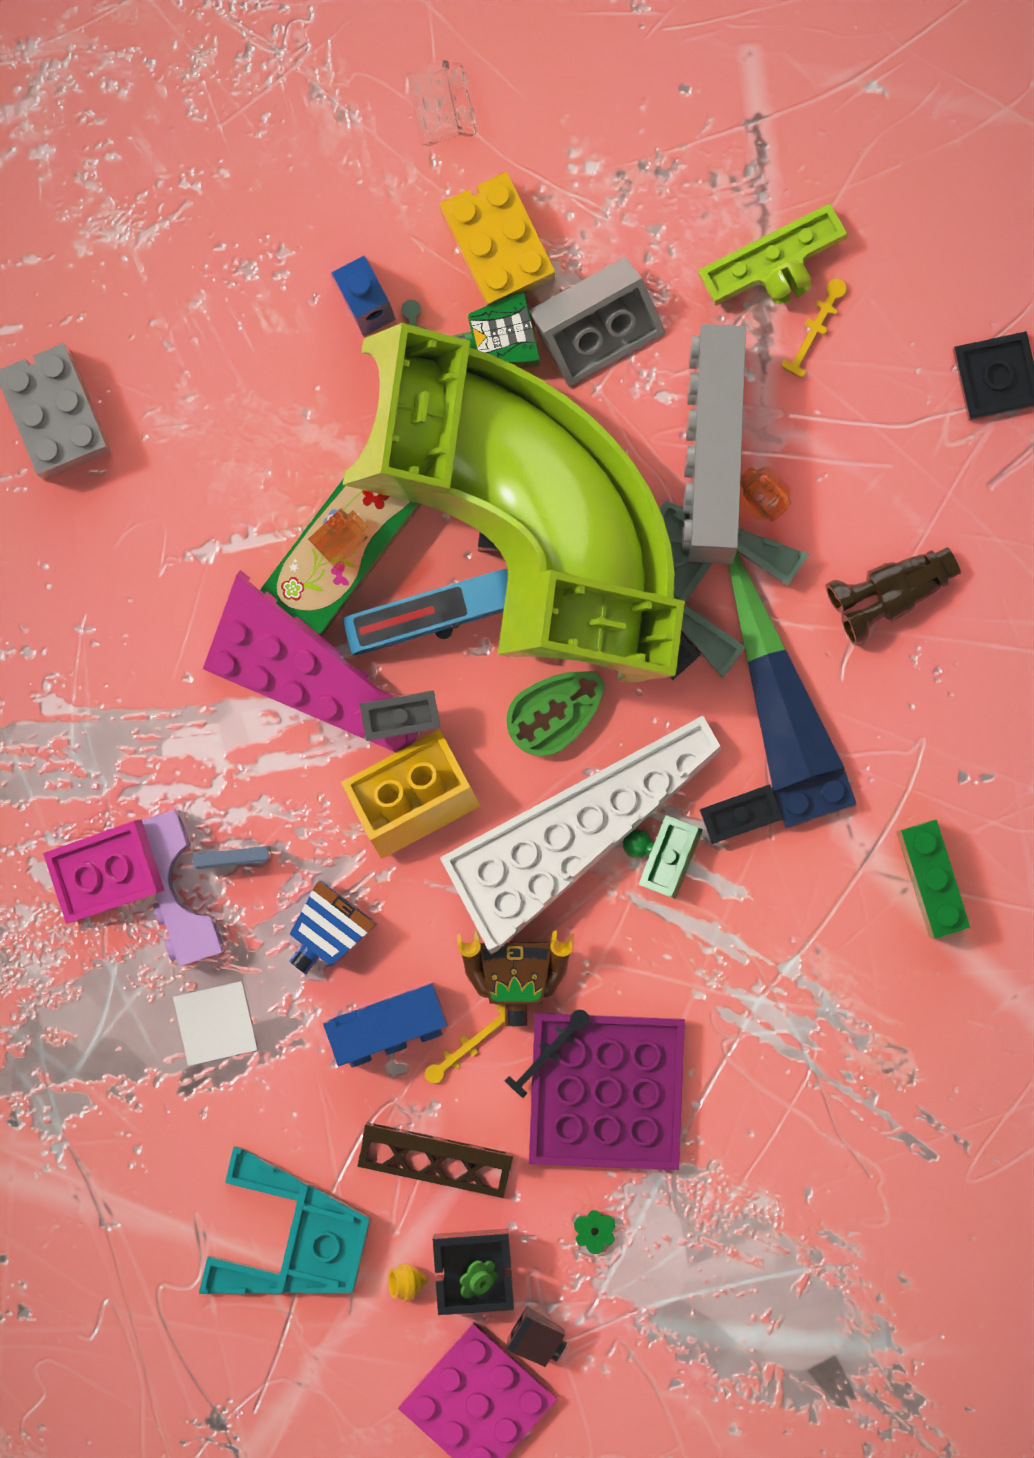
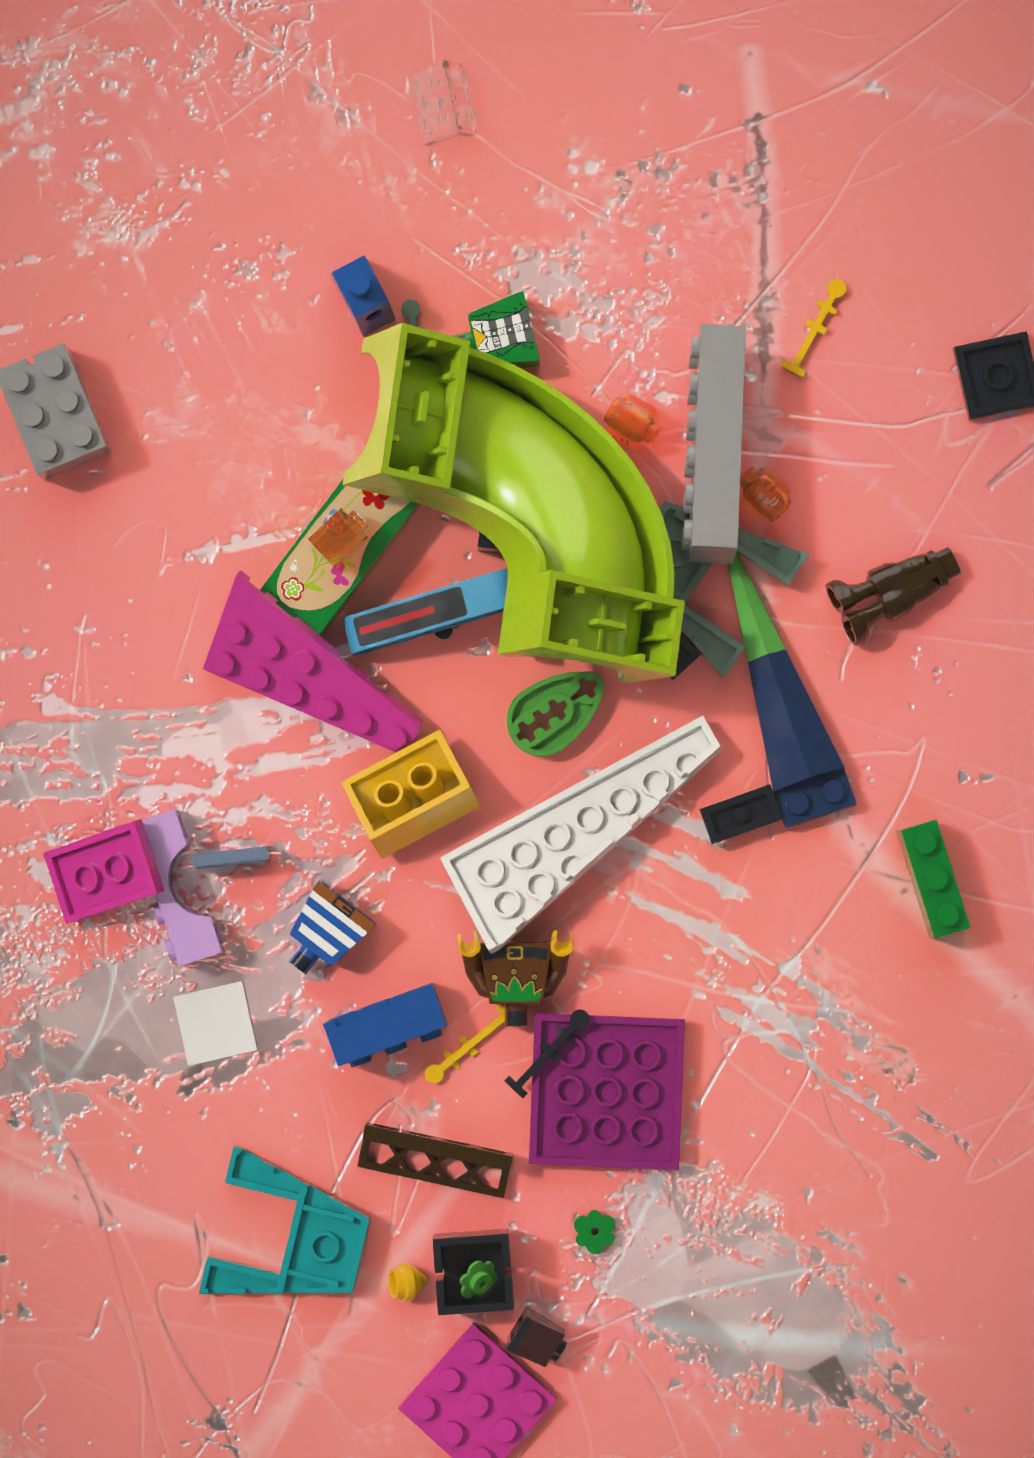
(399, 715): dark grey plate -> none
(497, 240): yellow piece -> none
(597, 321): light grey slope -> none
(632, 421): none -> clear orange head
(667, 856): plate -> none
(775, 259): lime plate -> none

